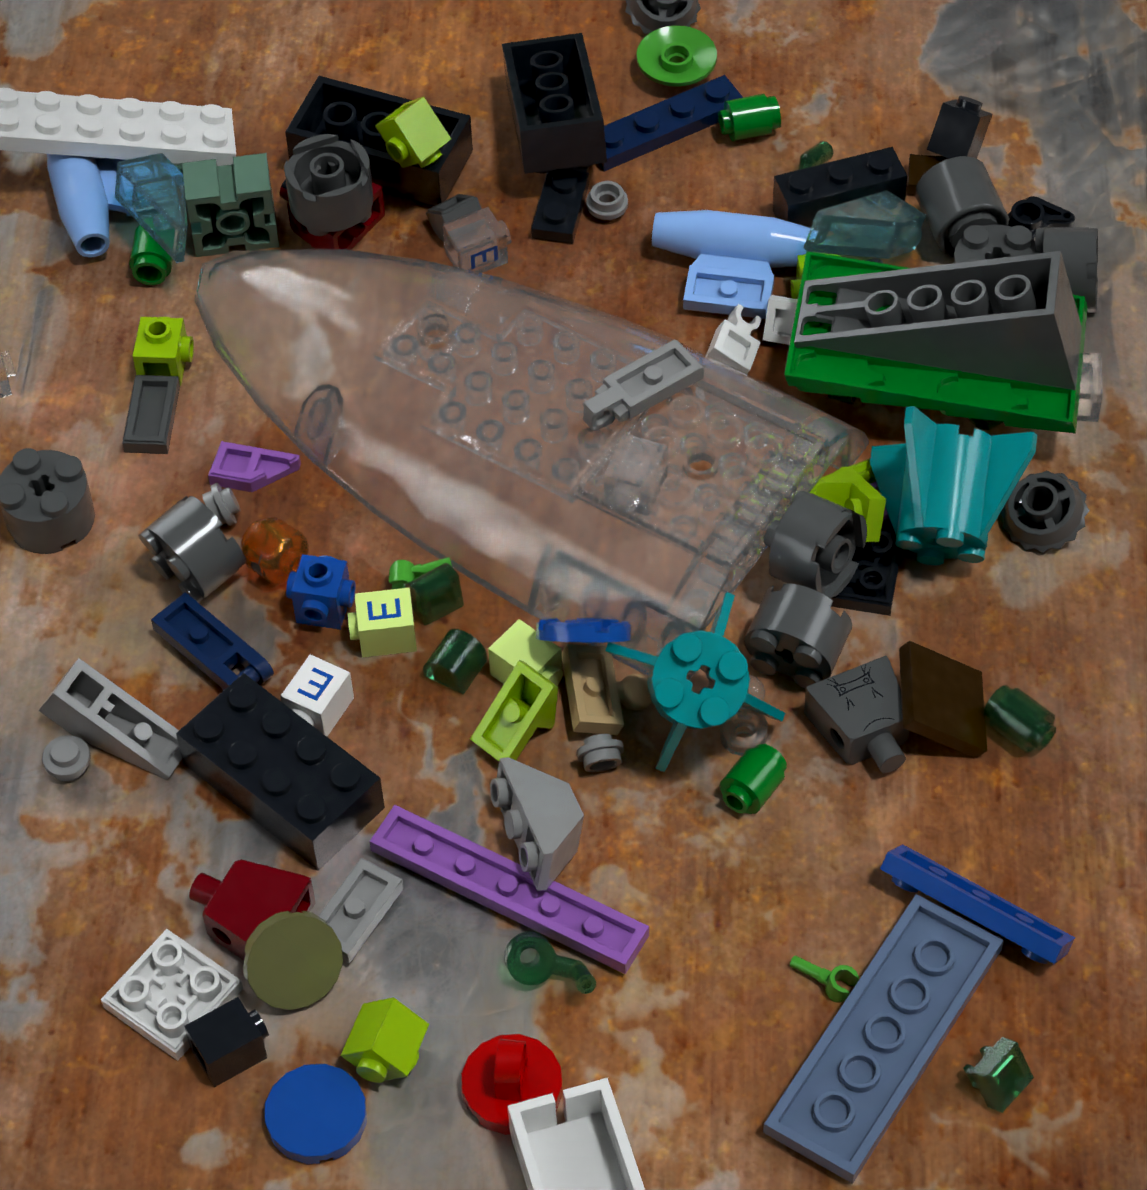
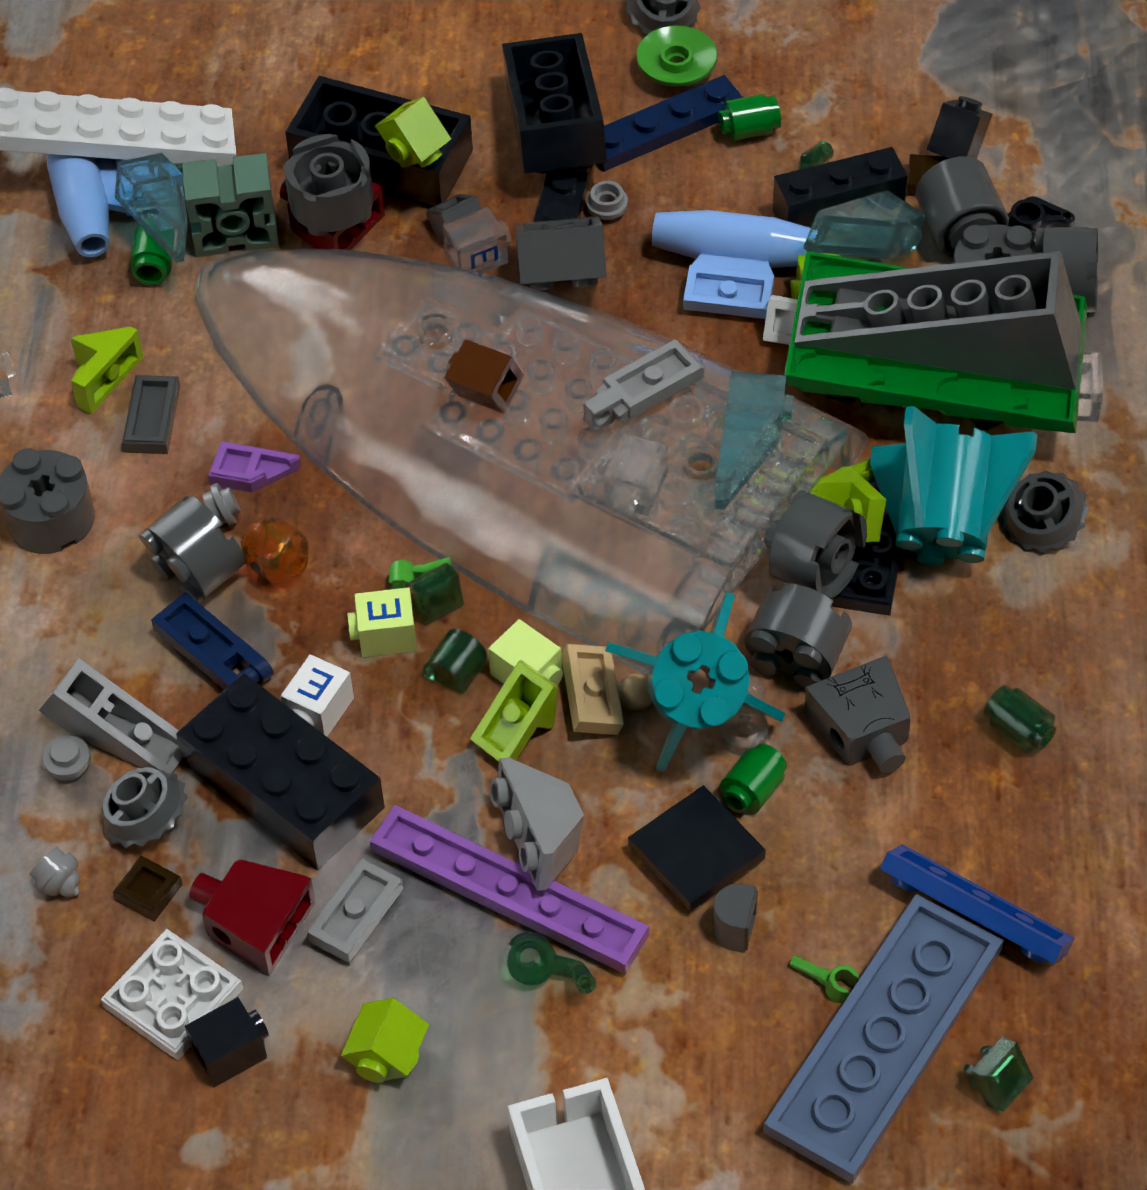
(57, 874): none -> light grey plate
(104, 363): none -> lime slope
(142, 806): none -> dark grey piece
(147, 888): none -> dark brown tile
(162, 347): lime brick -> none
(292, 959): olive tile -> none
(315, 1113): blue tile -> none
(321, 591): blue brick -> none
(483, 376): none -> reddish brown brick
(507, 1073): red tile -> none
(560, 252): none -> dark grey brick
(583, 630): blue tile -> none
(600, 753): light grey plate -> none
(696, 848): none -> black tile
(733, 341): white plate -> none
(735, 916): none -> dark grey brick
(750, 429): none -> clear light blue slope
(942, 699): dark brown tile -> none

